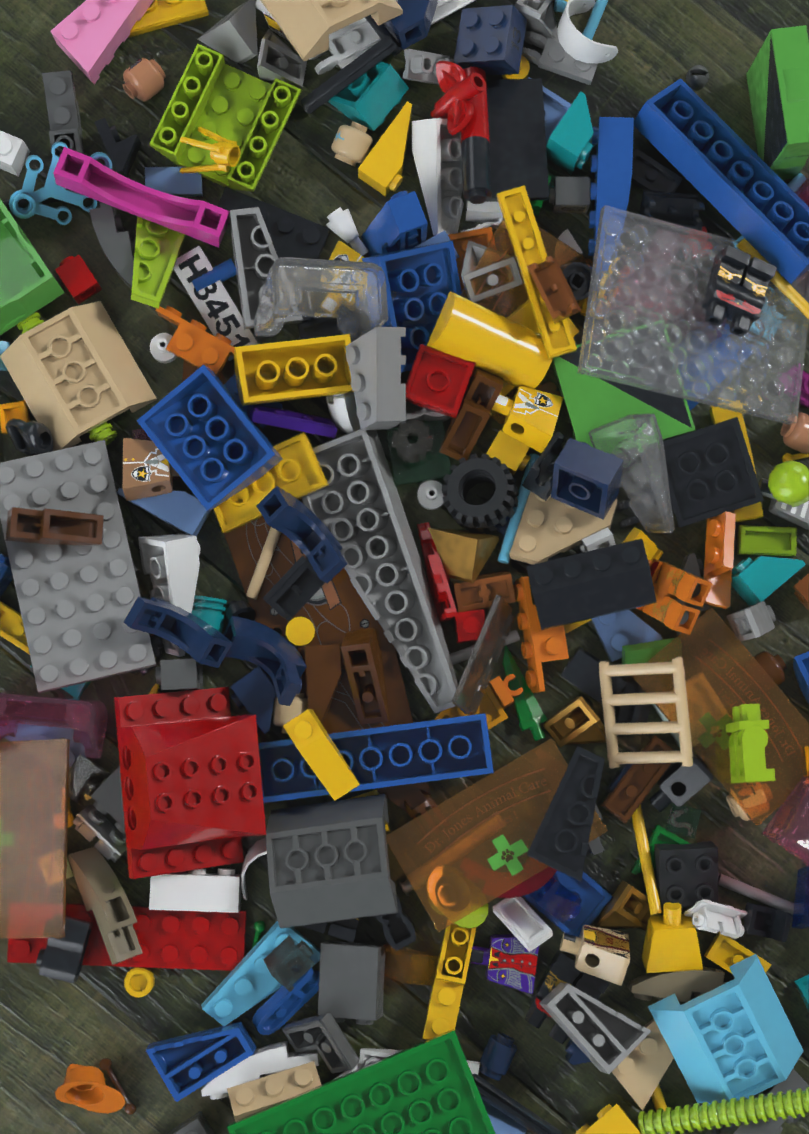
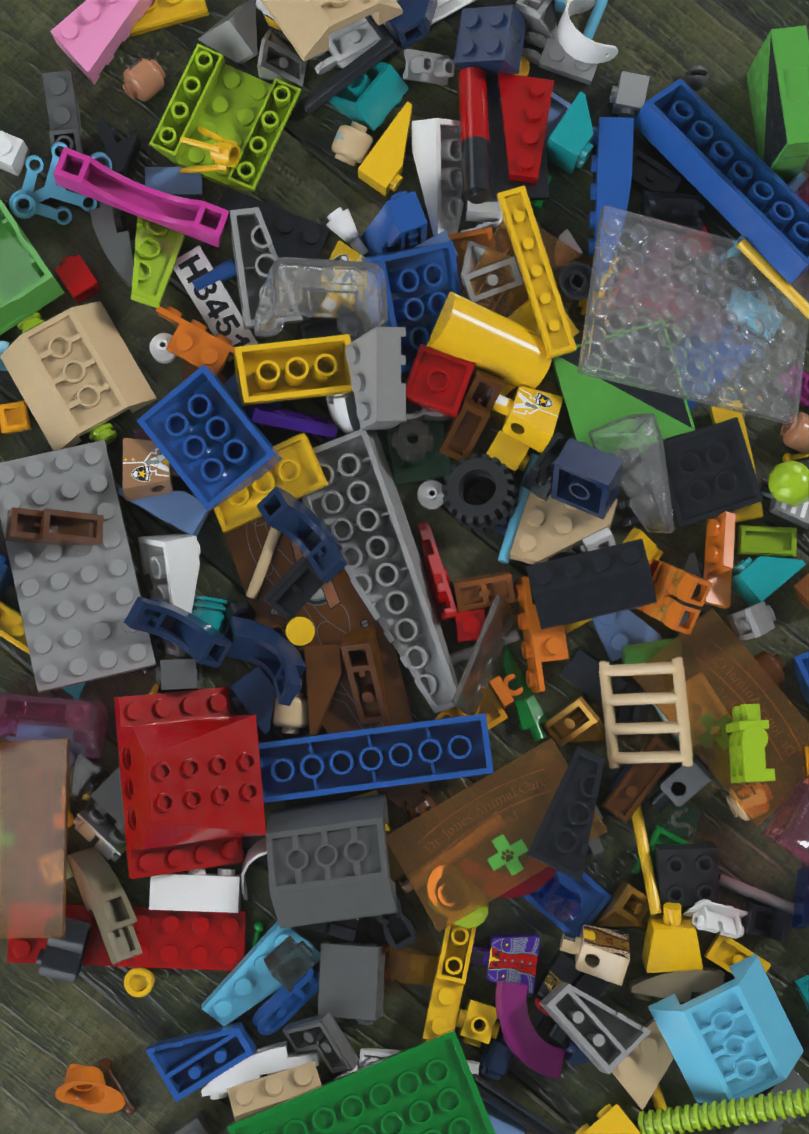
(30, 437): black piece -> none
(321, 754): yellow slope -> none
(458, 91): red plant -> none
(463, 551): pearl gold slope -> none
(474, 1011): none -> yellow brick
(520, 1034): none -> magenta tile
(523, 922): white tile -> none
(525, 115): none -> red wing
(554, 289): dark orange hinge -> none
(570, 194): dark grey brick -> none
(629, 94): none -> light grey brick
(736, 289): black hips -> none

